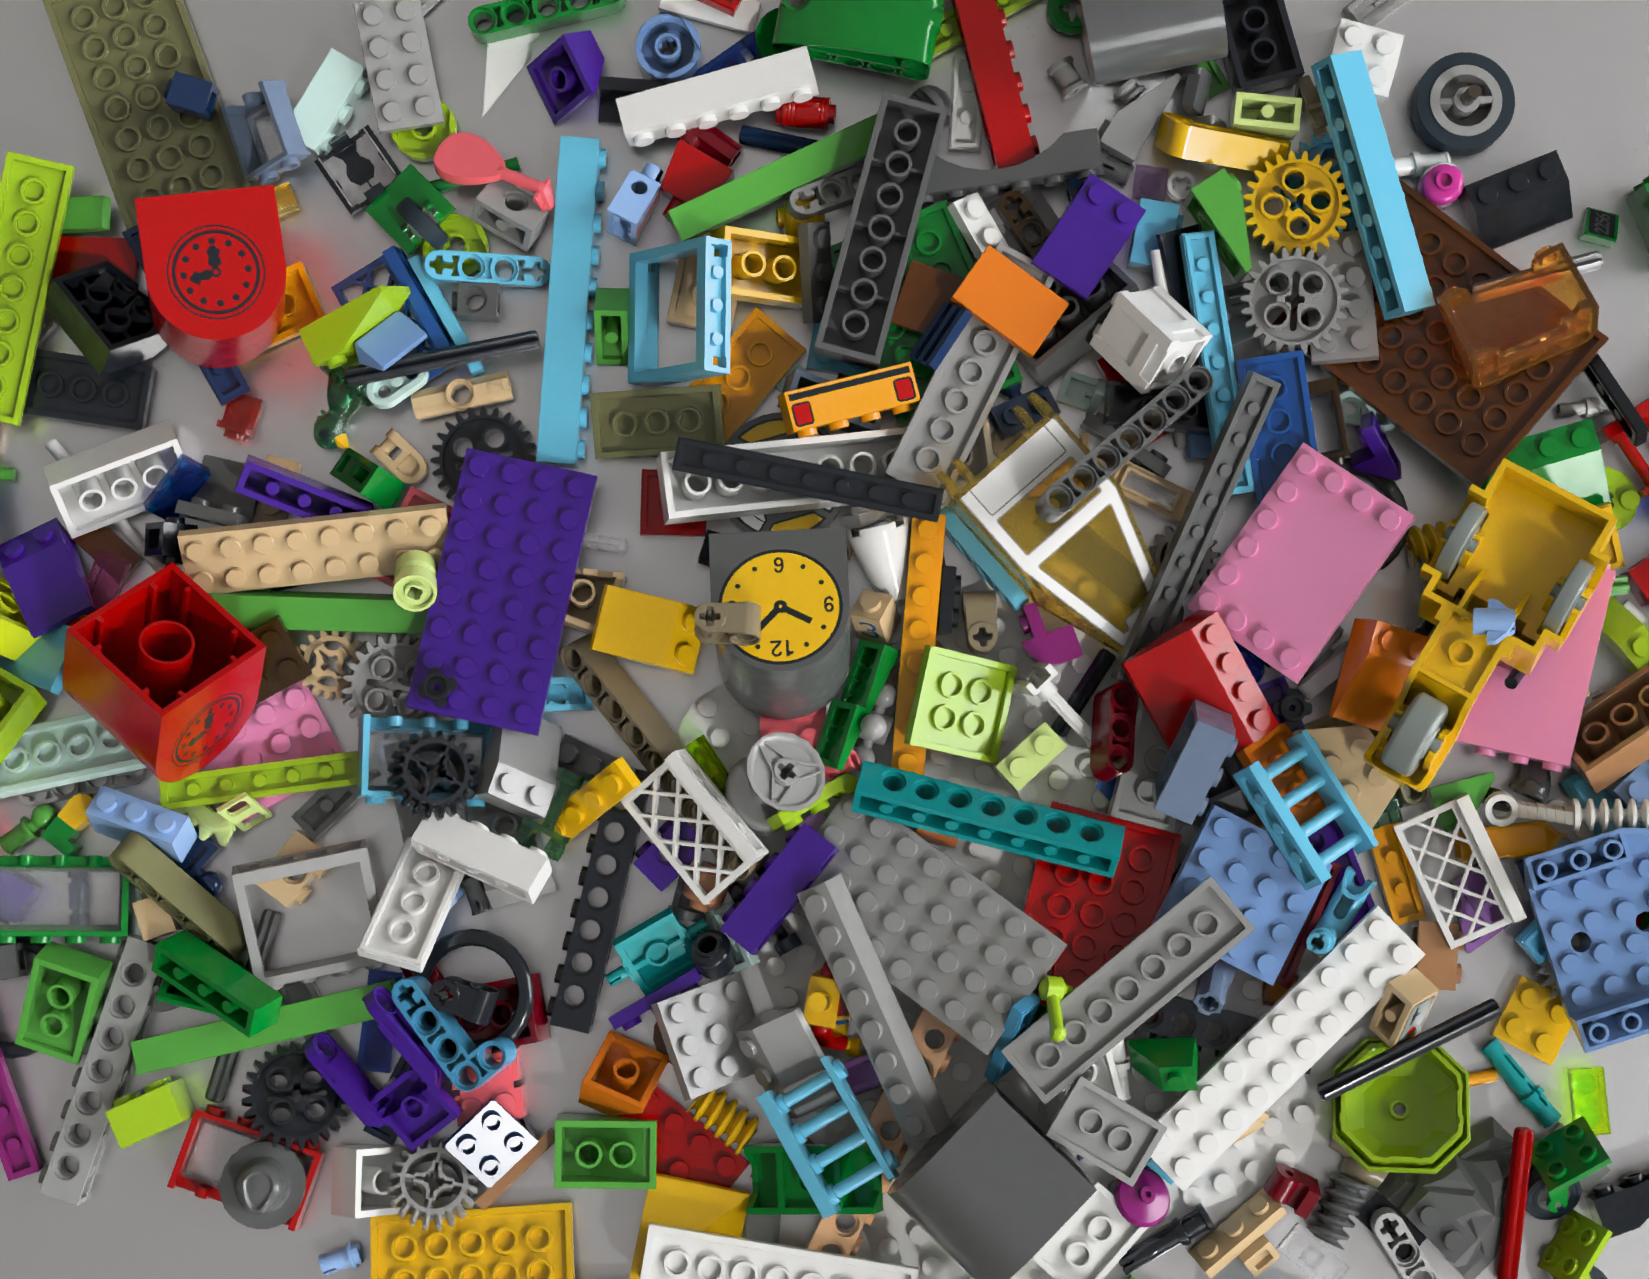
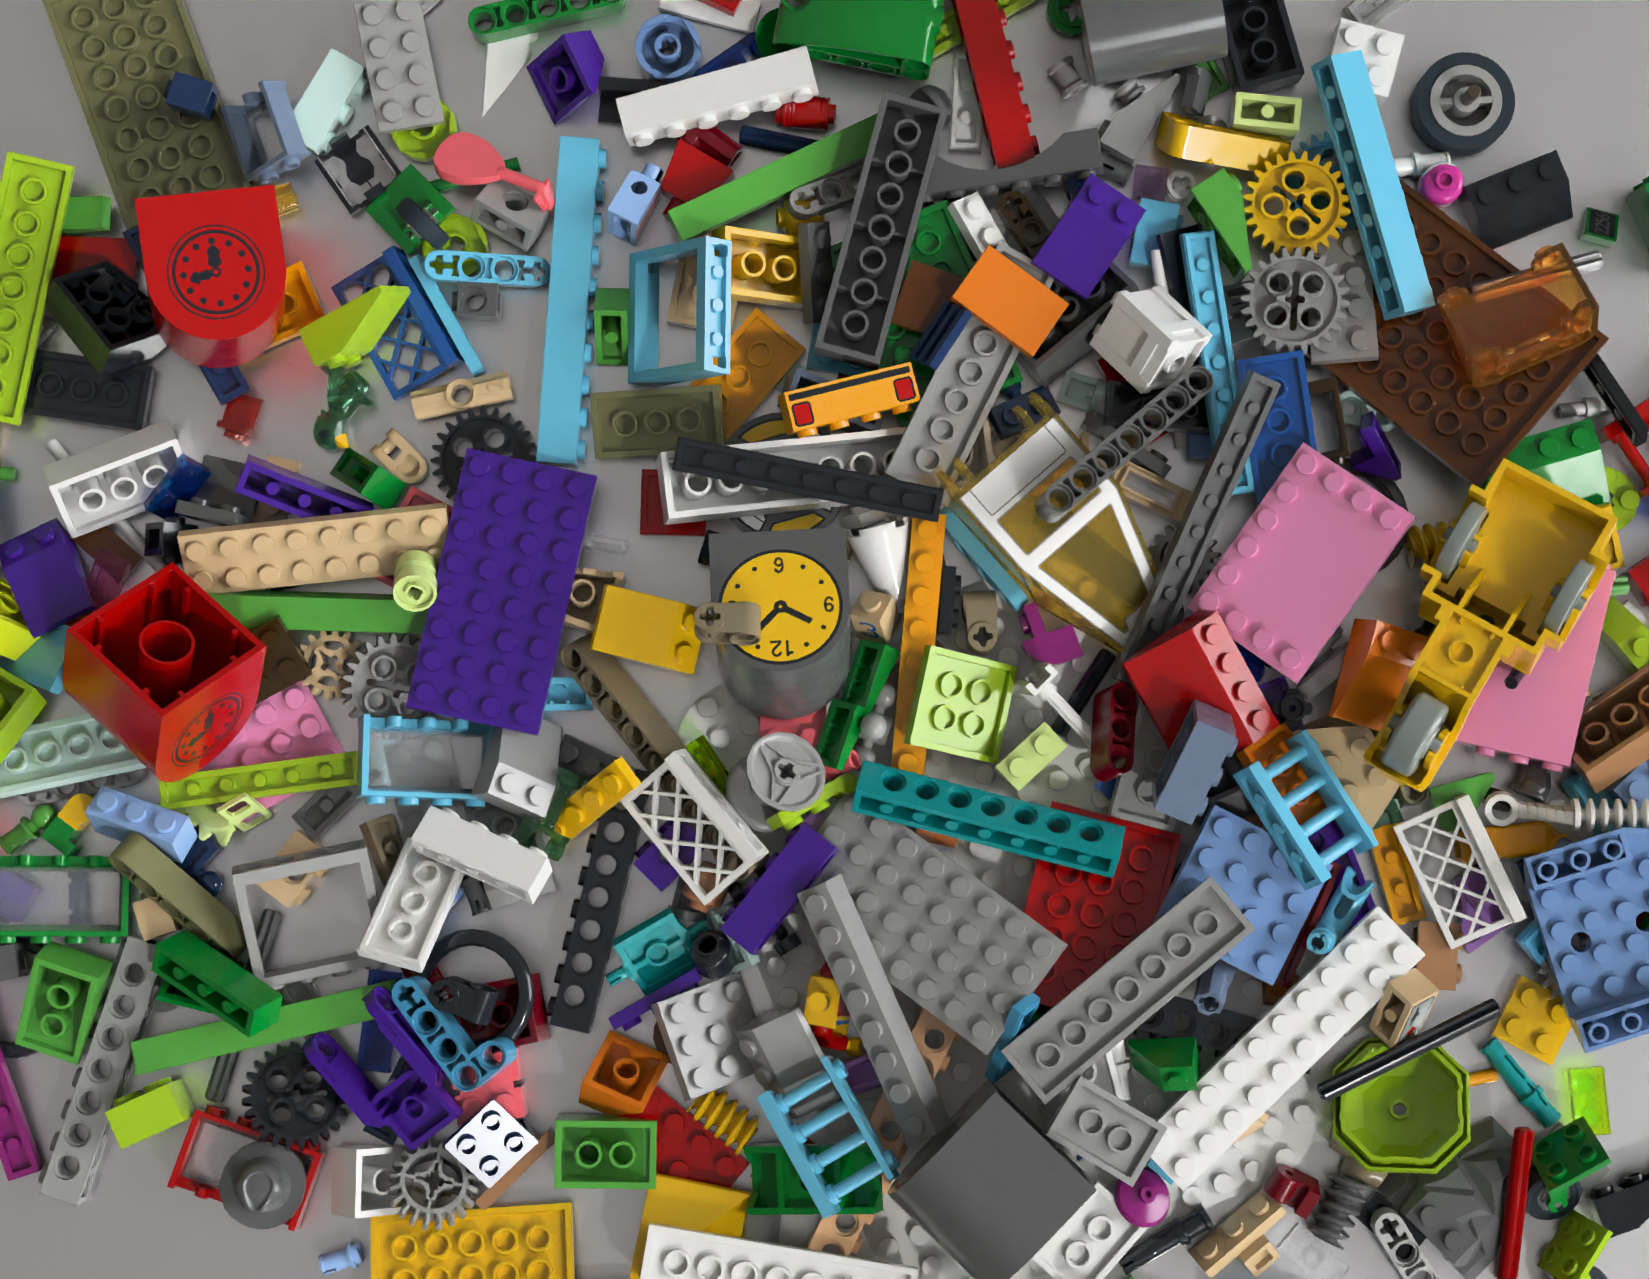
(383, 844): none -> dark tan plate
(389, 341): medium blue slope -> none
(399, 388): light aqua plate -> none
(427, 688): black plate -> none
(444, 780): black gear -> none
(445, 358): black axle -> none
(1052, 990): lime piece -> none
(1311, 105): dark tan plate -> none
(1495, 621): light blue piece -> none

